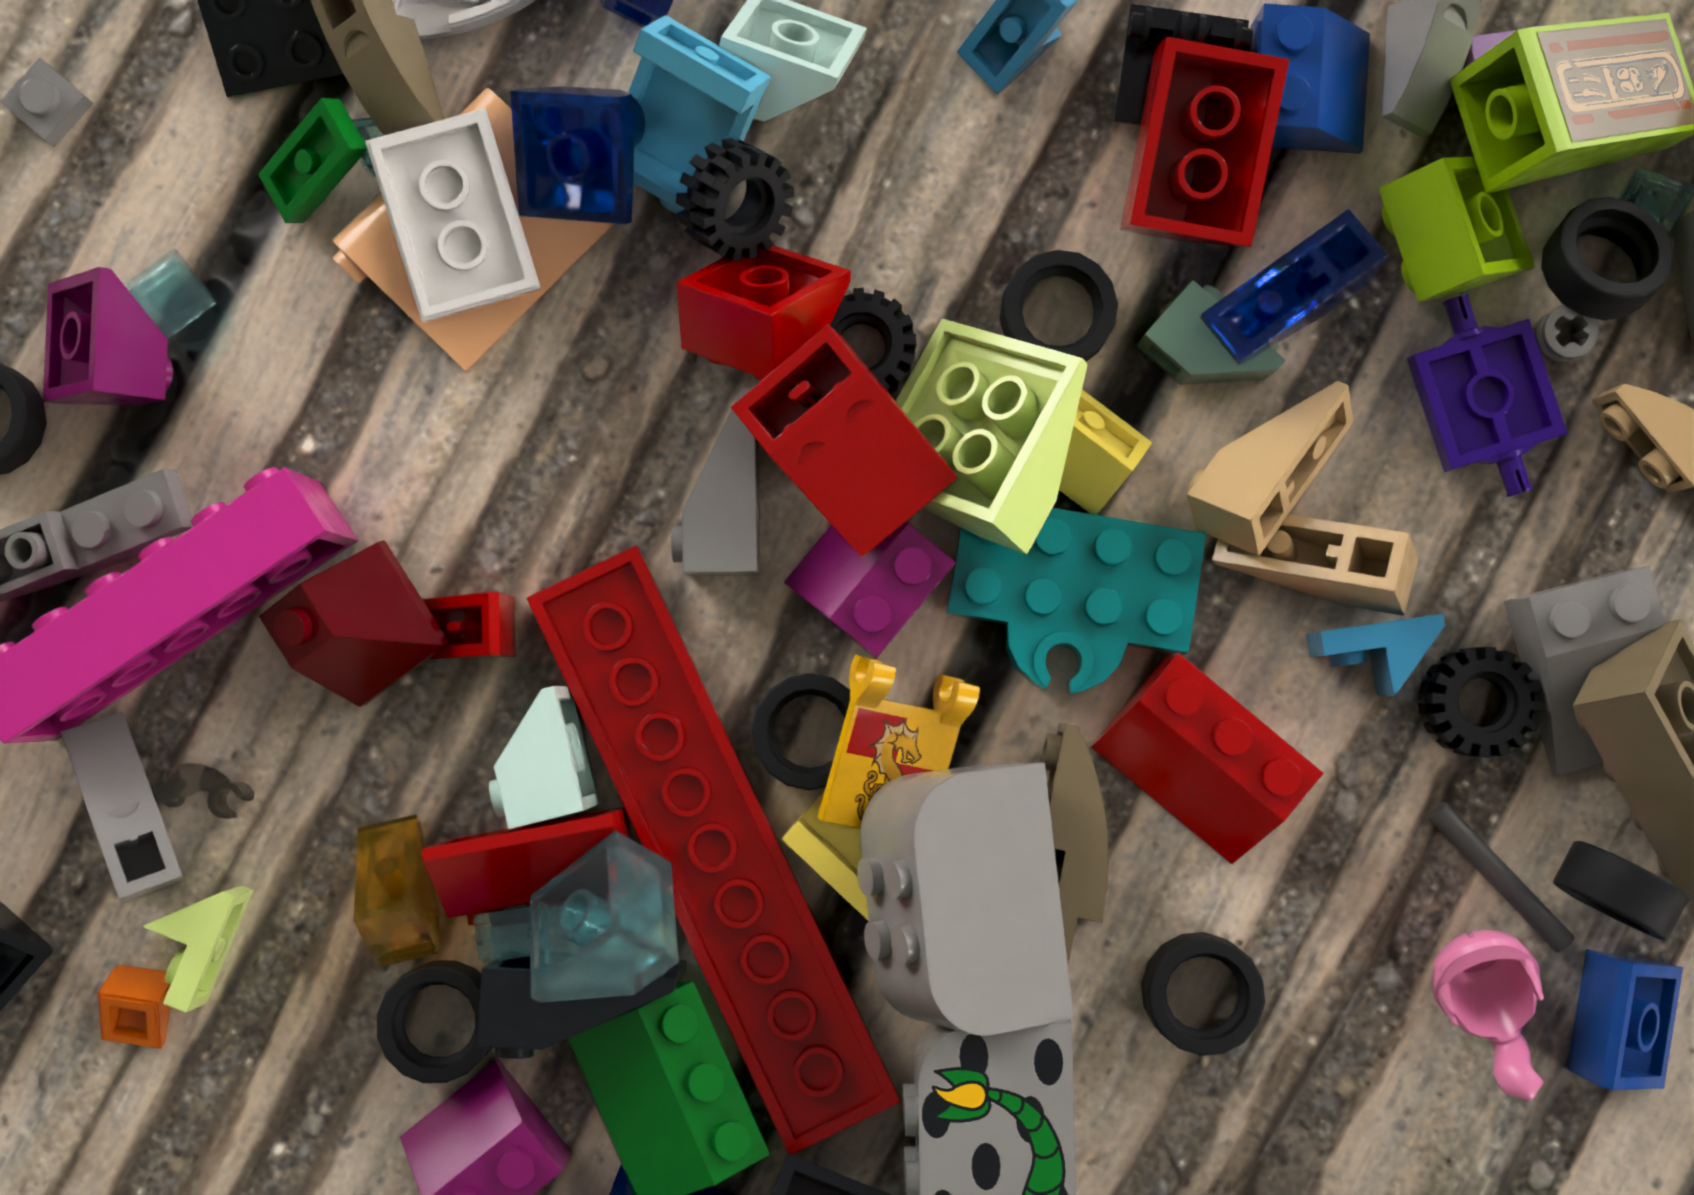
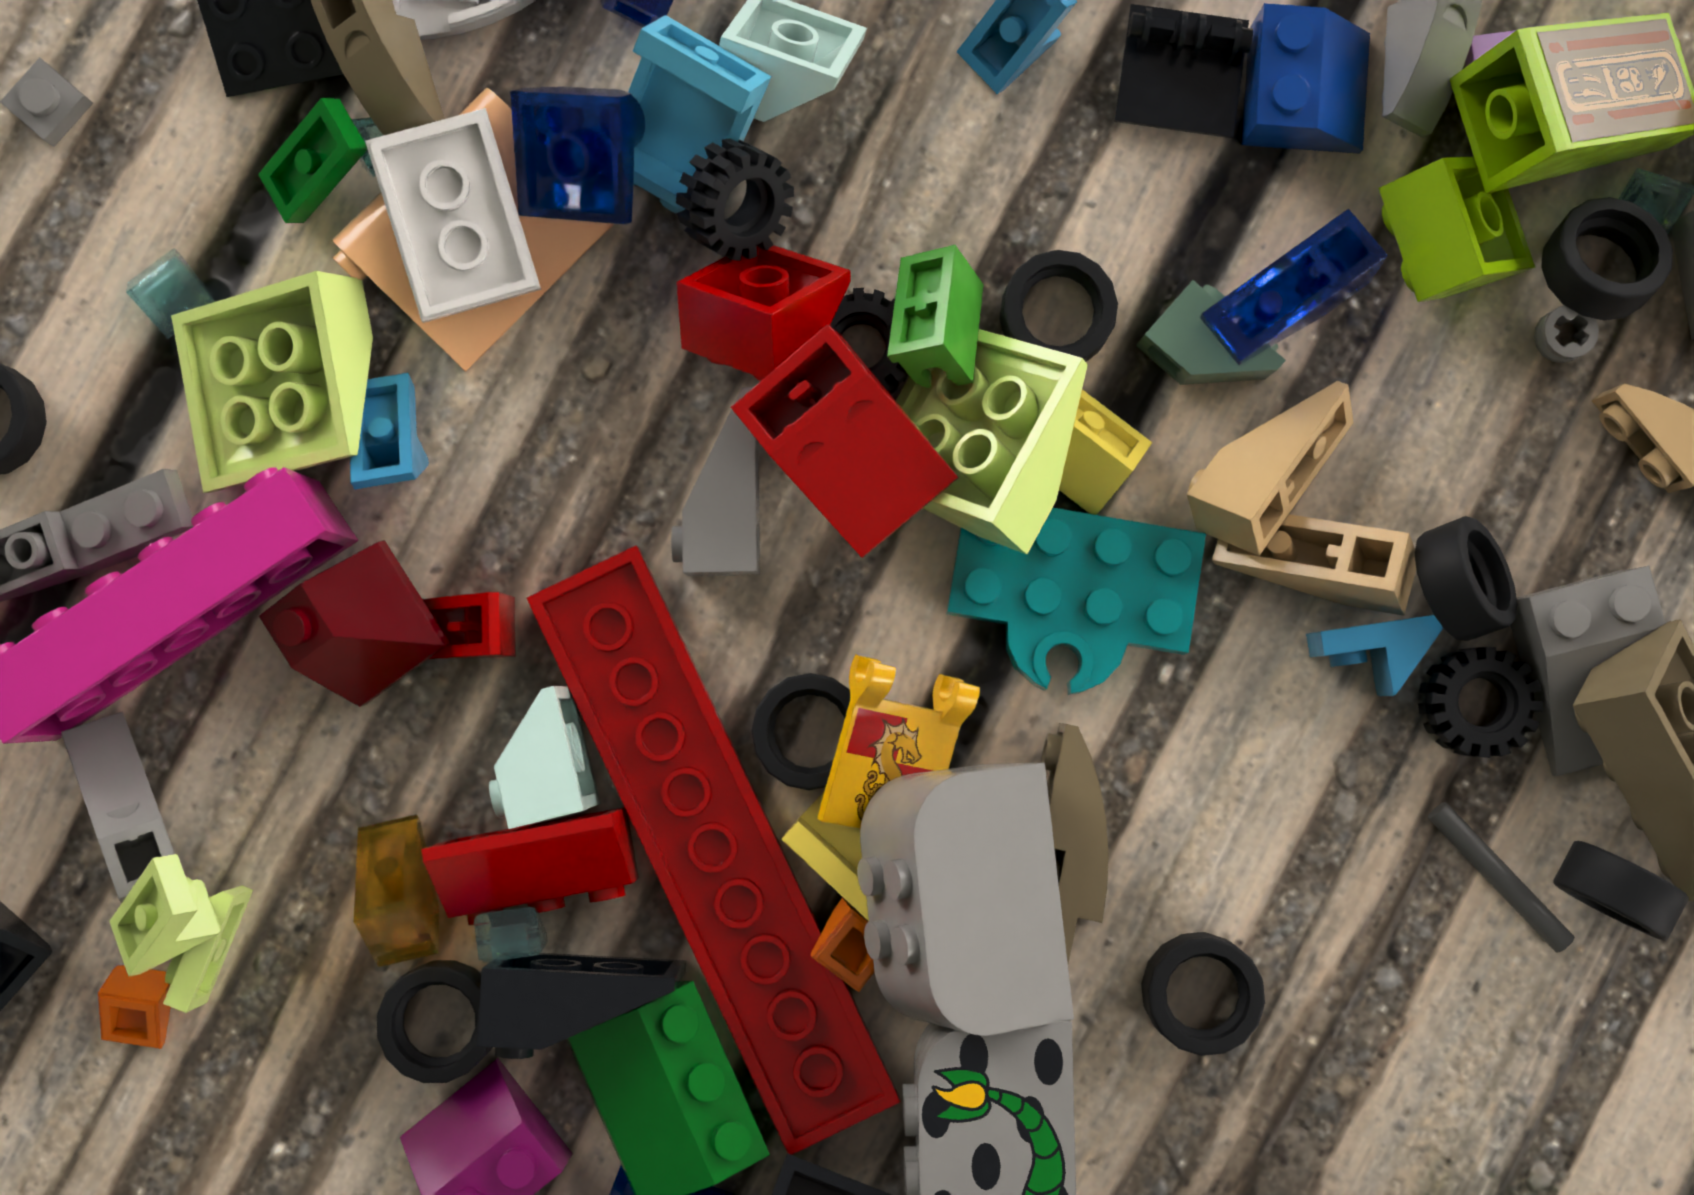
(102, 344): magenta slope -> none
(162, 916): none -> yellowish green slope
(192, 778): clear smoke arm -> none
(275, 376): none -> yellowish green slope
(388, 435): none -> dark azure slope
(603, 924): clear light blue slope -> none
(843, 946): none -> orange slope
(871, 594): magenta slope -> none
(936, 316): none -> bright green hinge
(1204, 143): red slope -> none
(1206, 758): red slope -> none
(1466, 579): none -> black tyre
(1487, 395): dark purple plate -> none
(1491, 991): bright pink piece -> none
(1624, 1021): blue slope -> none

